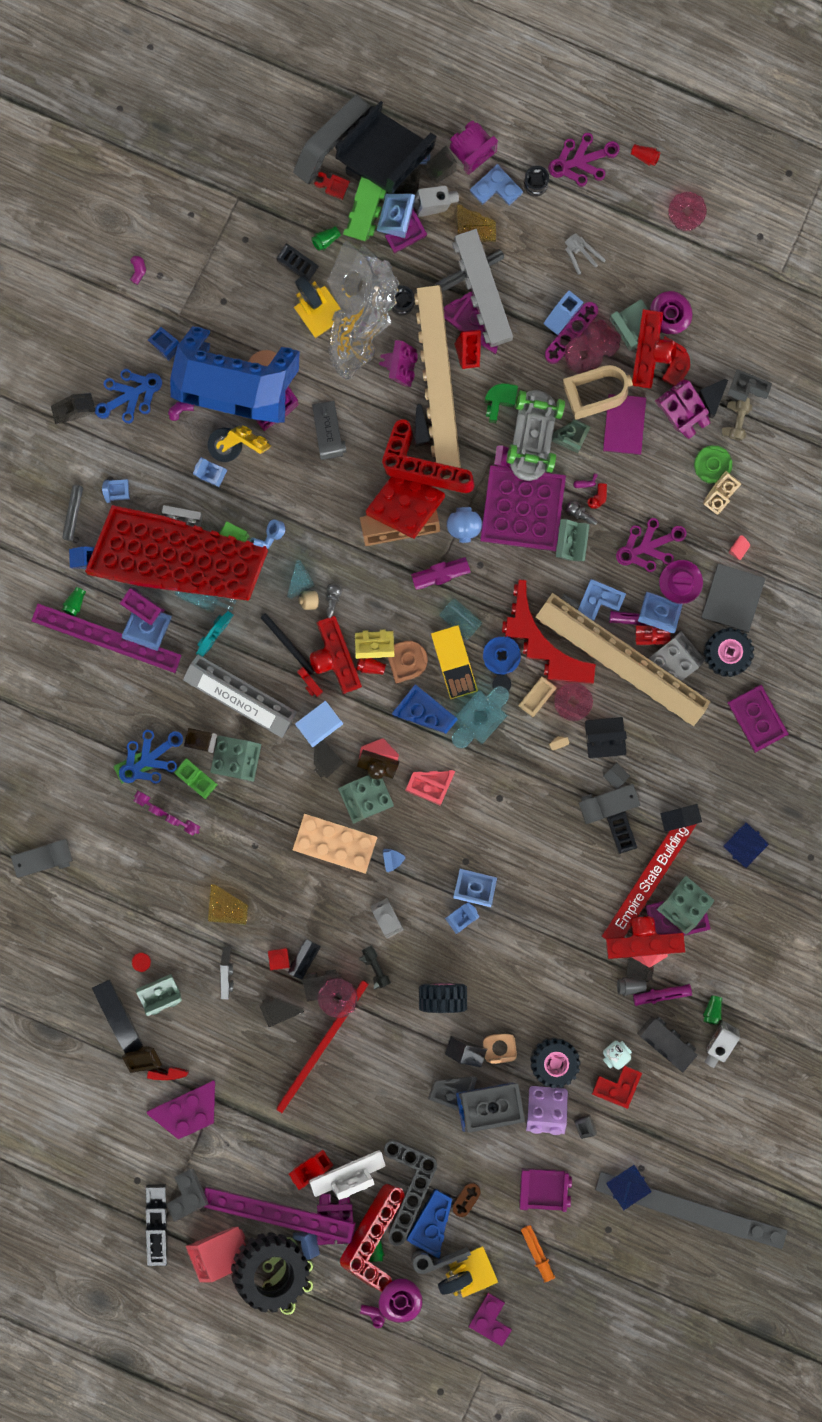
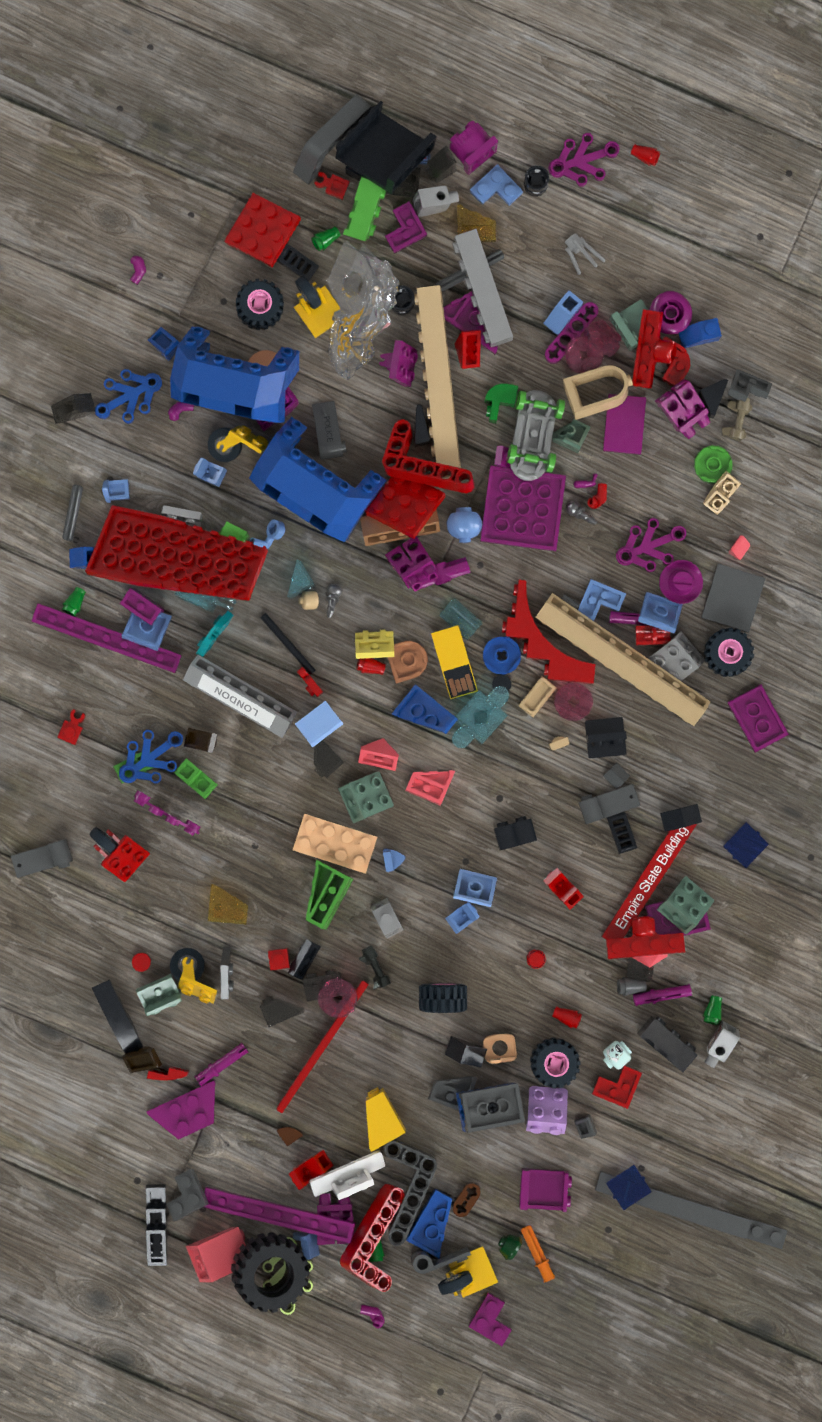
(70, 730): none -> red plate
(123, 858): none -> red plate
(187, 967): none -> plate
(221, 1064): none -> magenta pin
(236, 758): sand green bracket -> none
(259, 304): none -> black wheel
(262, 230): none -> red plate
(289, 1134): none -> reddish brown tile
(309, 487): none -> blue wedge
(326, 894): none -> bright green wedge
(335, 656): red plate -> none
(377, 765): dark brown tile -> none
(382, 1119): none -> yellow slope
(396, 214): light blue slope -> none
(400, 1301): magenta hat -> none
(416, 568): none -> magenta hips
(509, 1246): none -> dark green cone
(514, 834): none -> black brick
(536, 958): none -> red piece
(563, 888): none -> red brick
(567, 1016): none -> red cone
(572, 540): sand green bracket -> none
(680, 202): clear pink plate -> none
(700, 333): none -> blue slope

